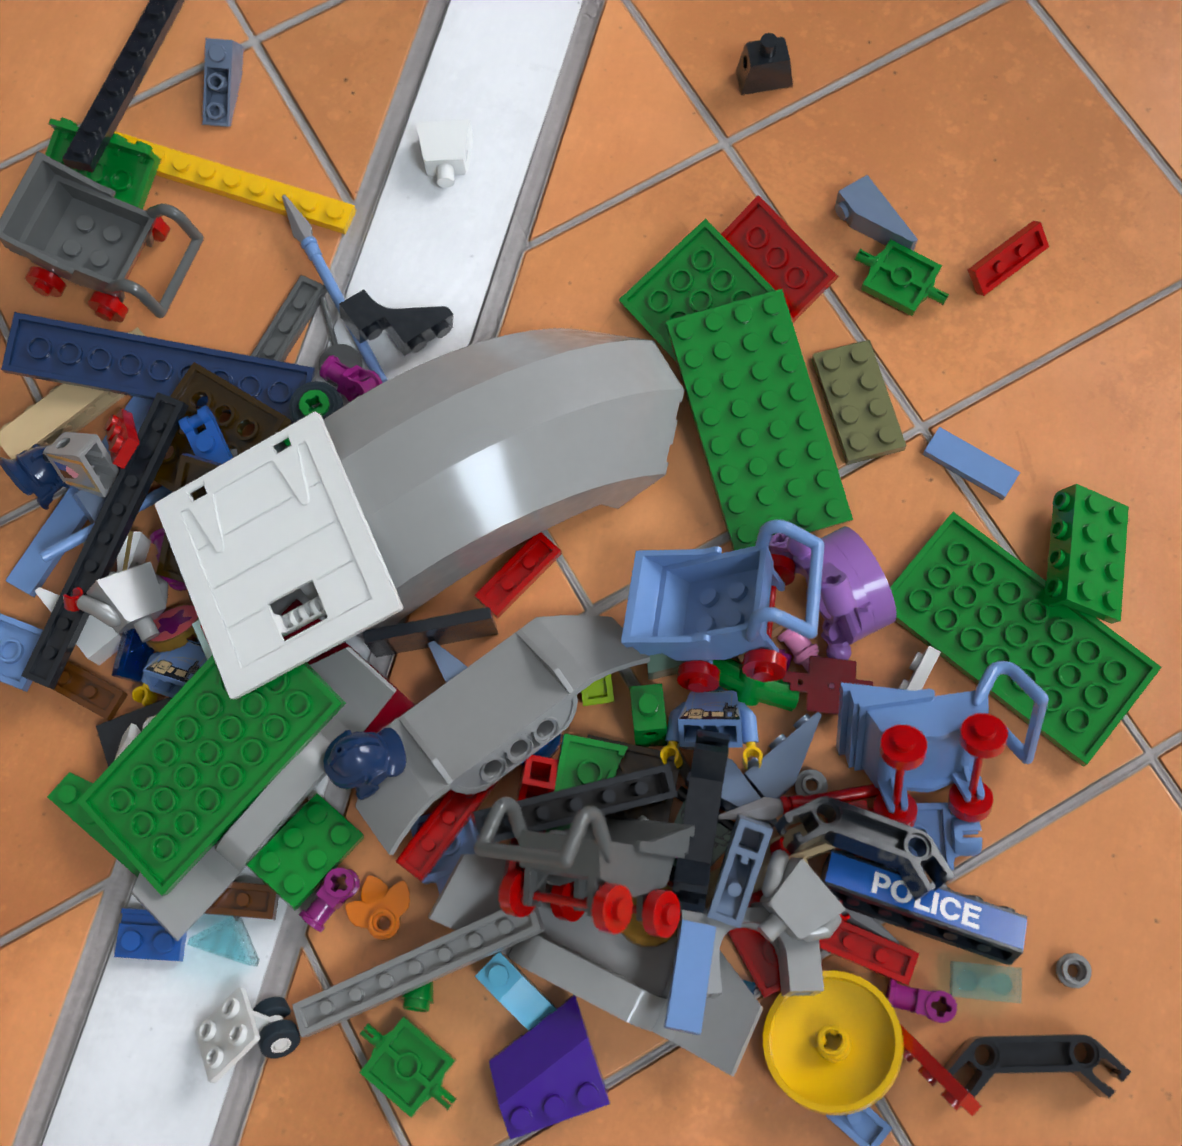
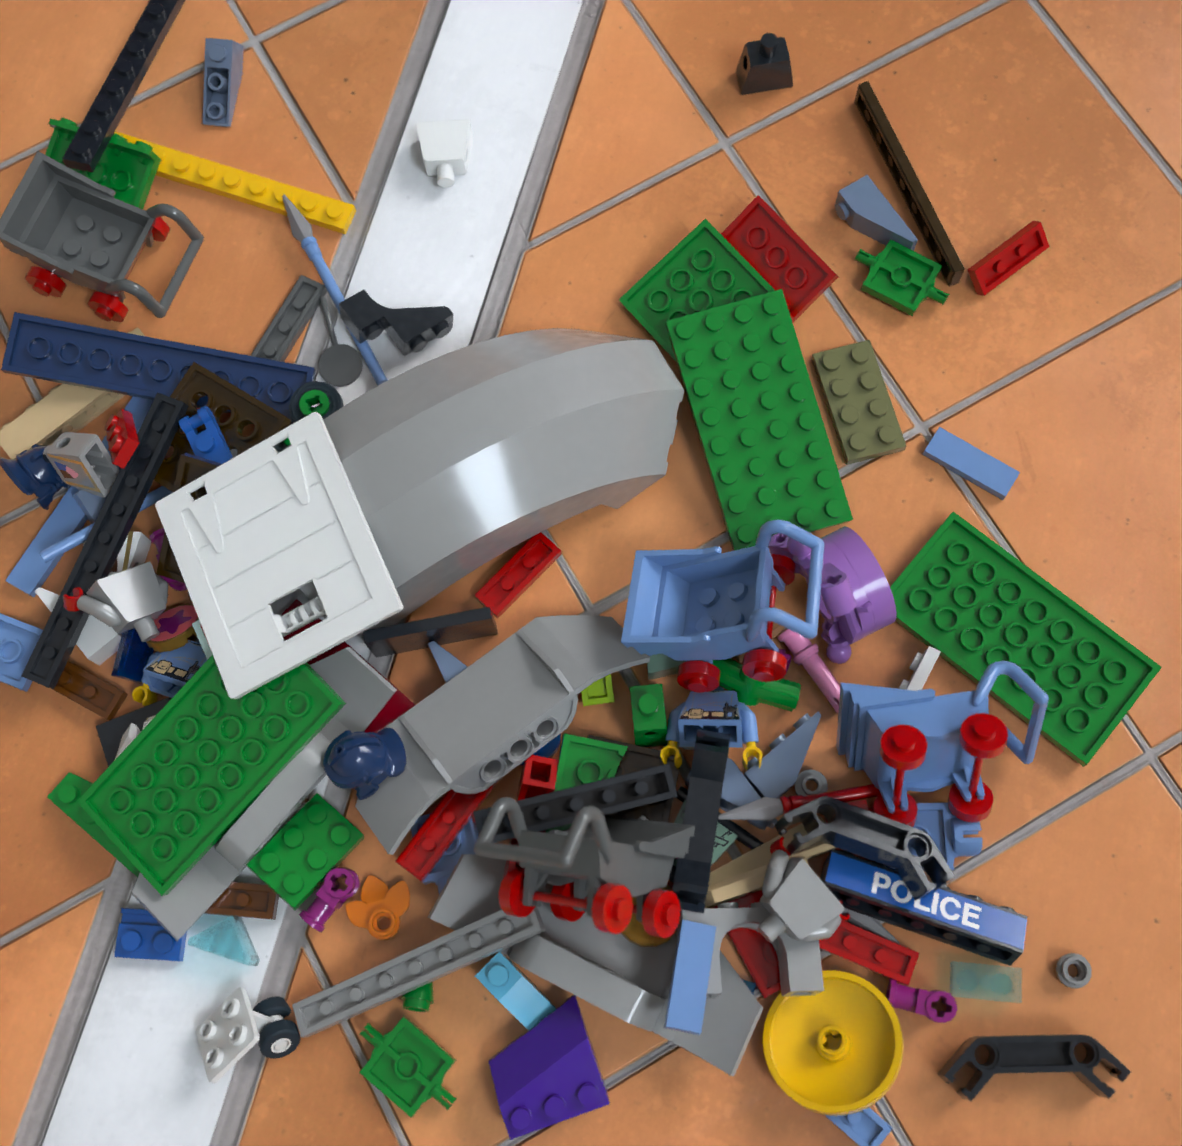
(351, 381): magenta connector -> none
(739, 870): sand blue slope -> none
(816, 683): dark red piece -> none
(908, 184): none -> dark brown tile
(934, 1072): red plate -> none
(1087, 553): green bracket -> none

